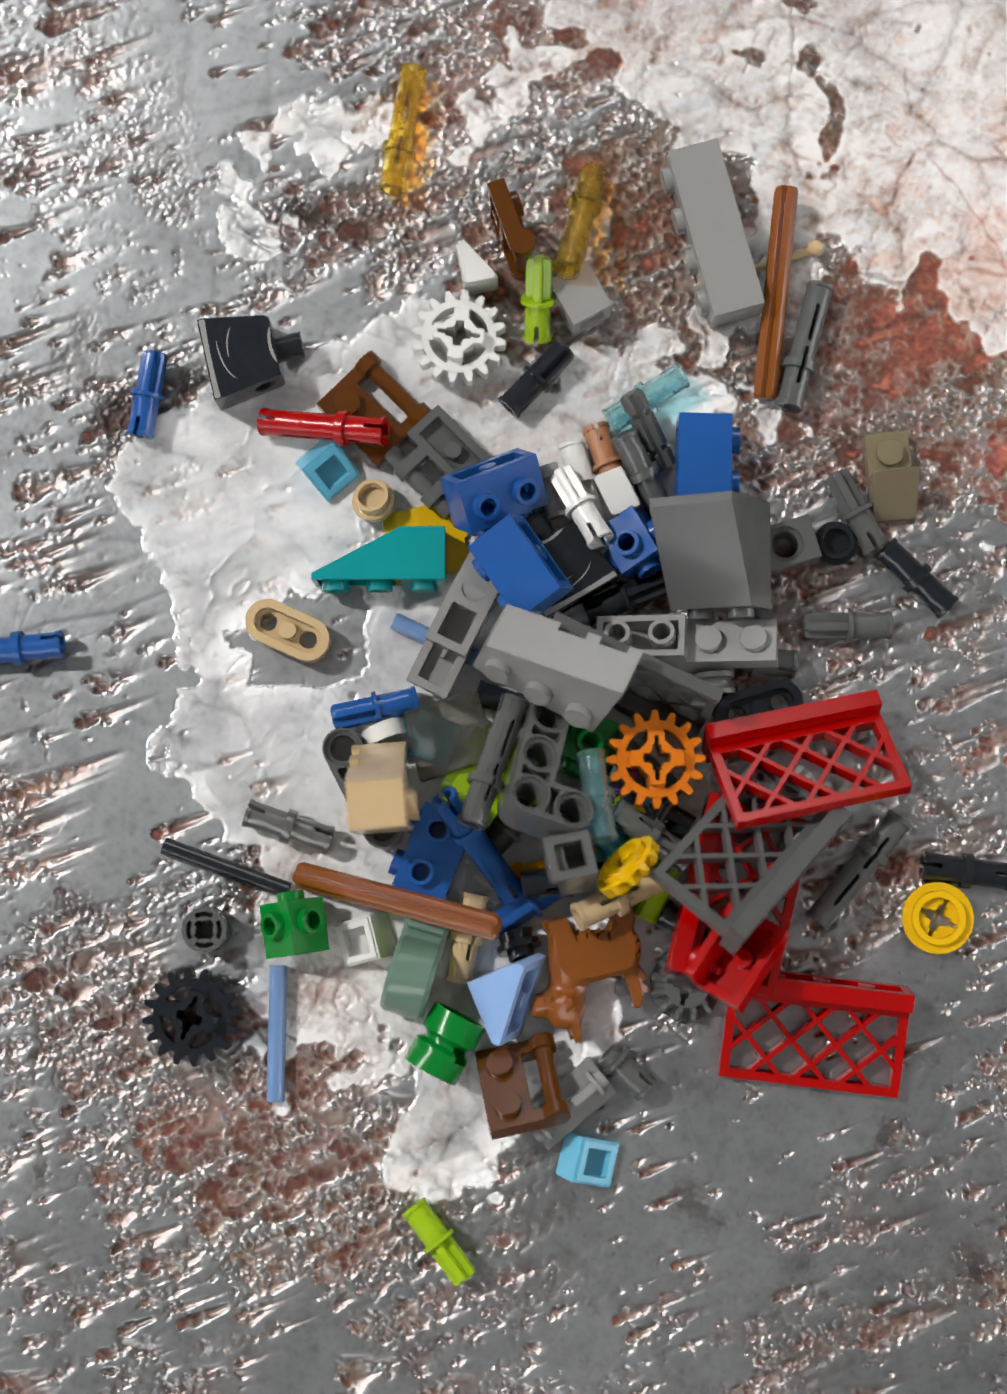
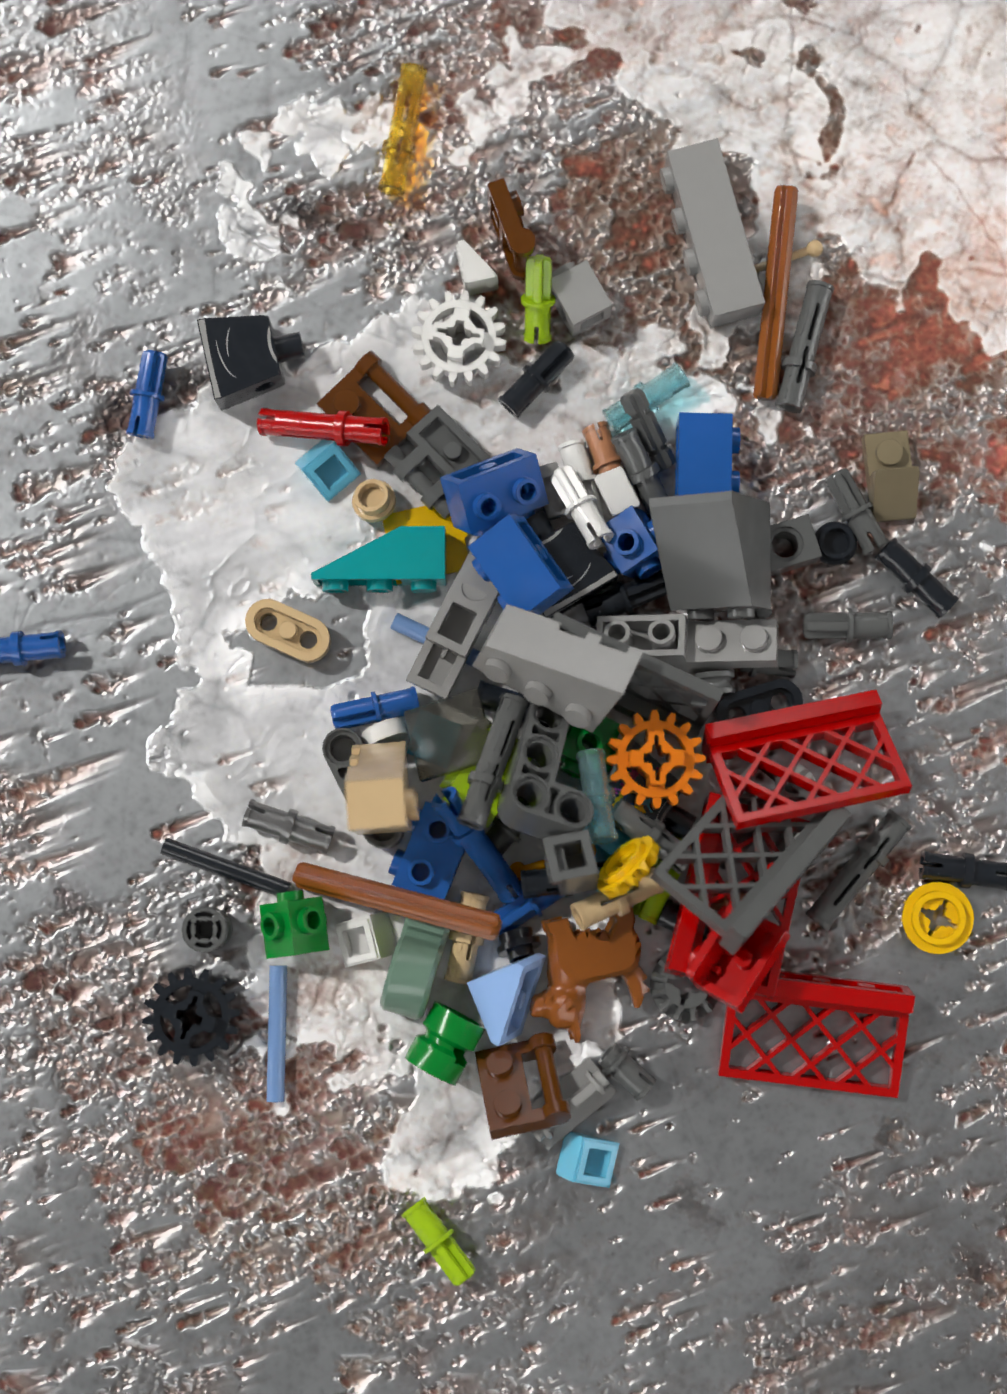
(583, 207): clear yellow pin -> none

